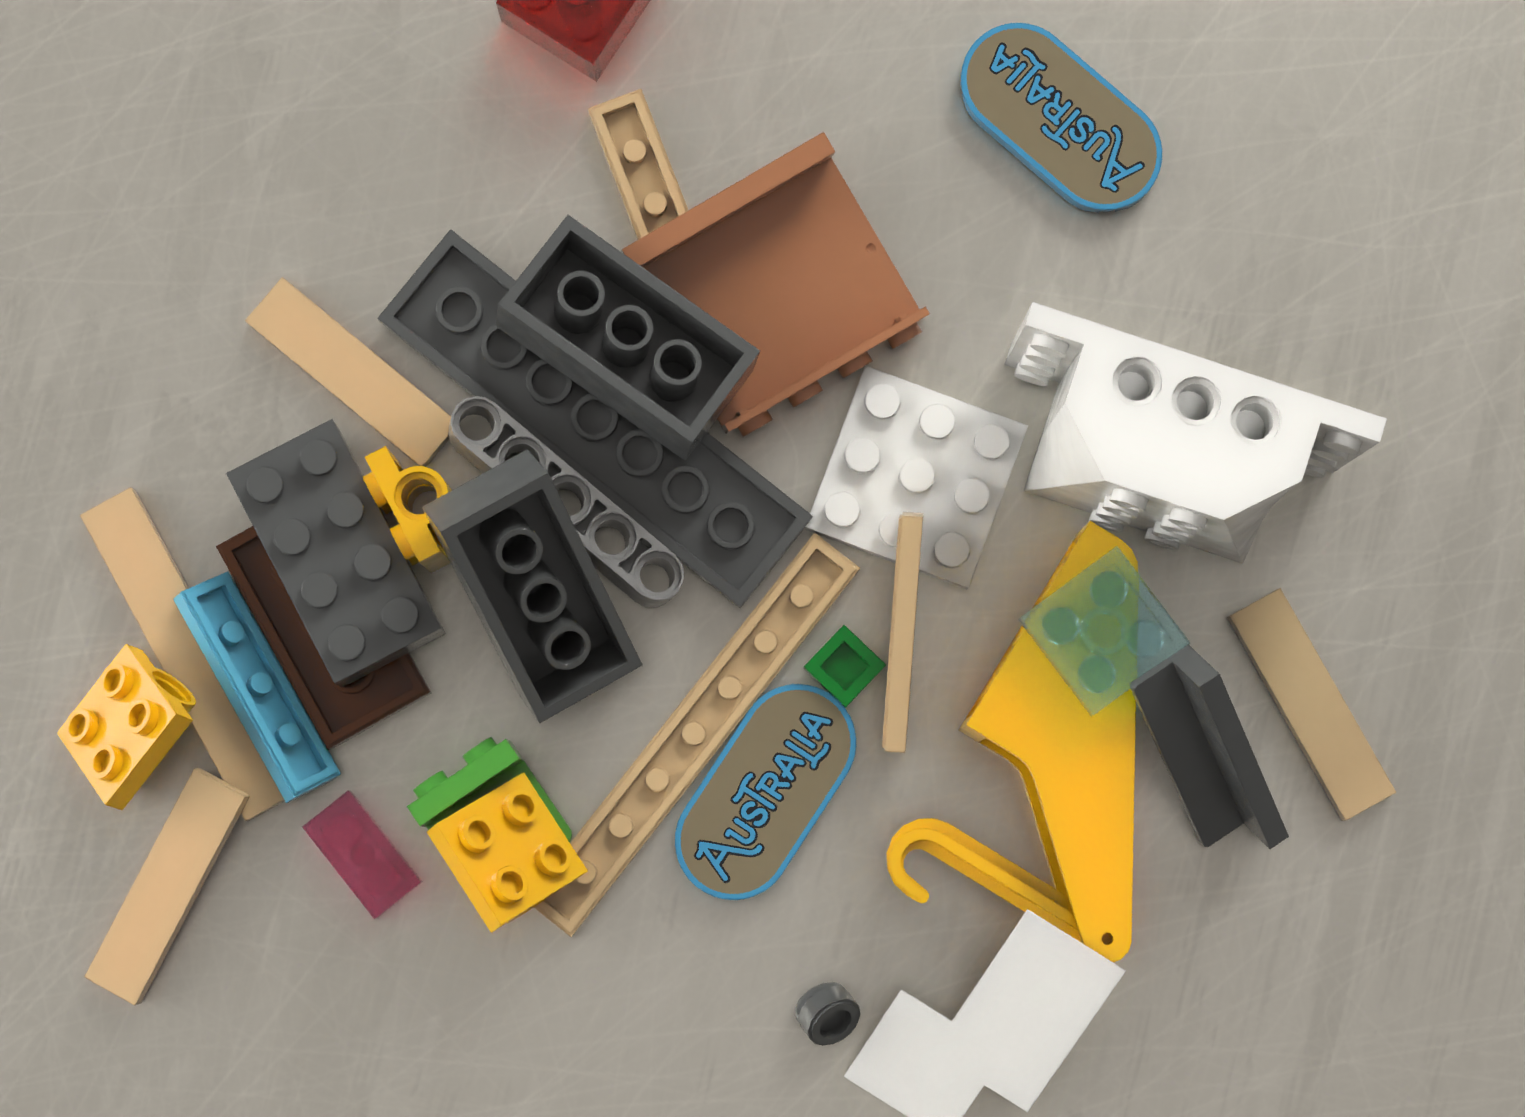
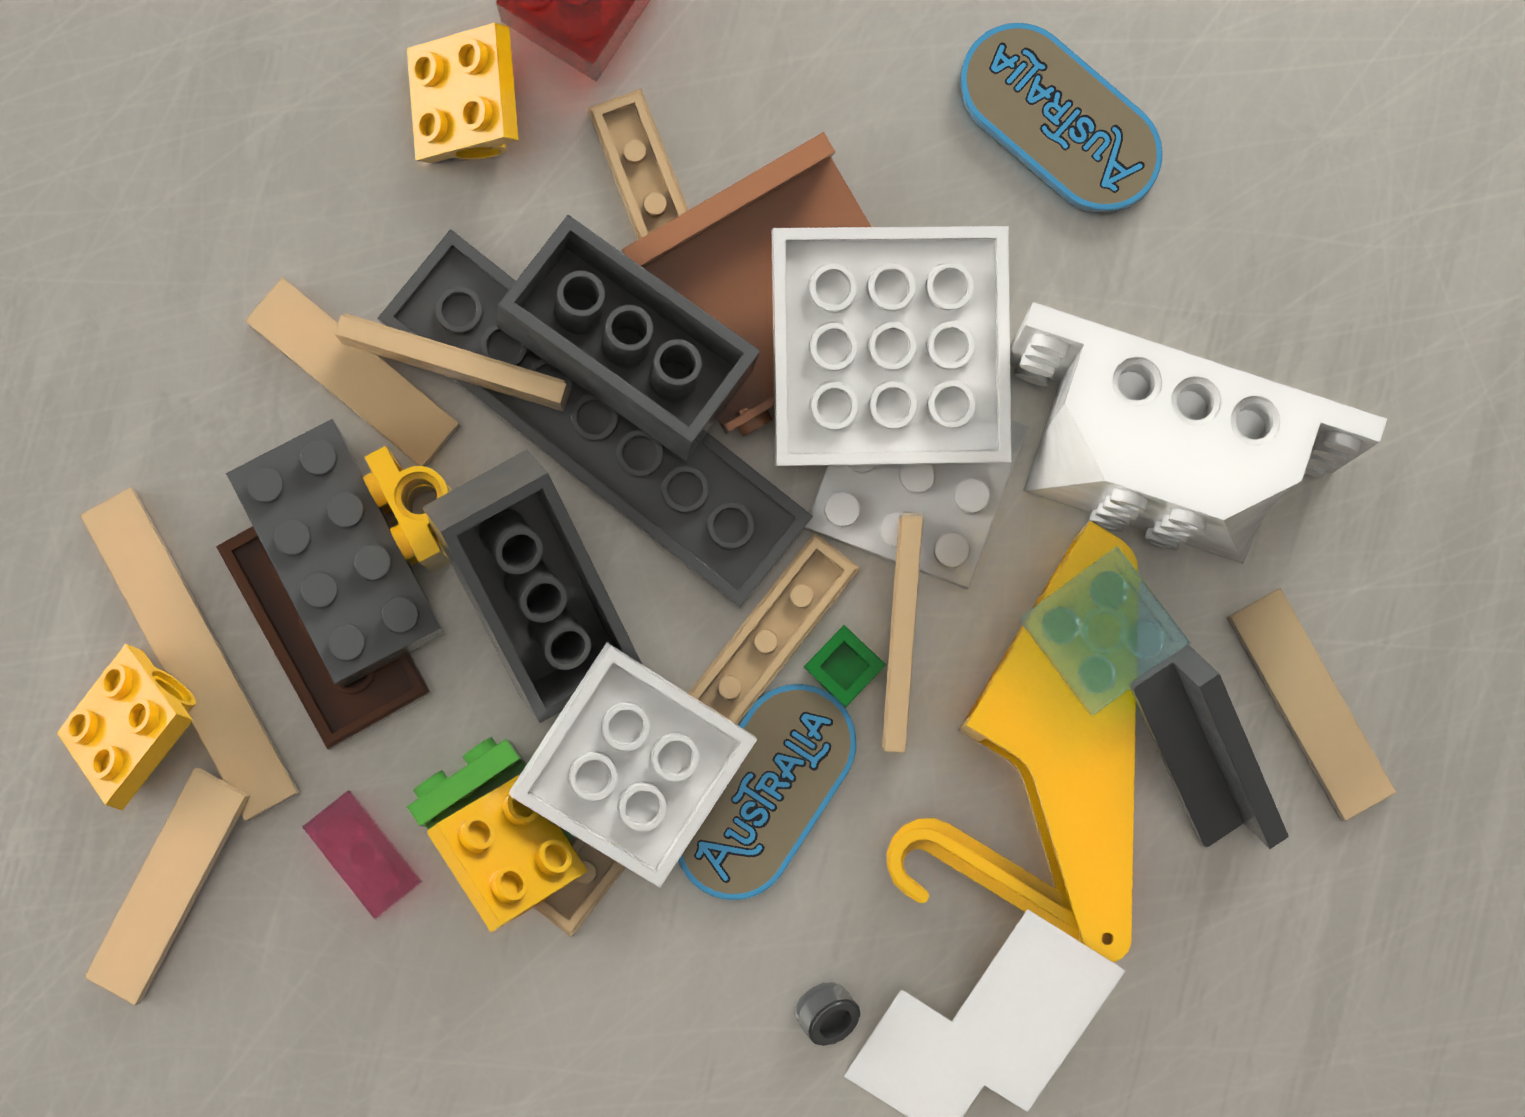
(256, 686): medium azure tile -> none
(452, 362): none -> tan tile
(463, 95): none -> yellow plate
(595, 511): light grey beam -> none
(632, 765): none -> white plate
(891, 345): none -> white plate

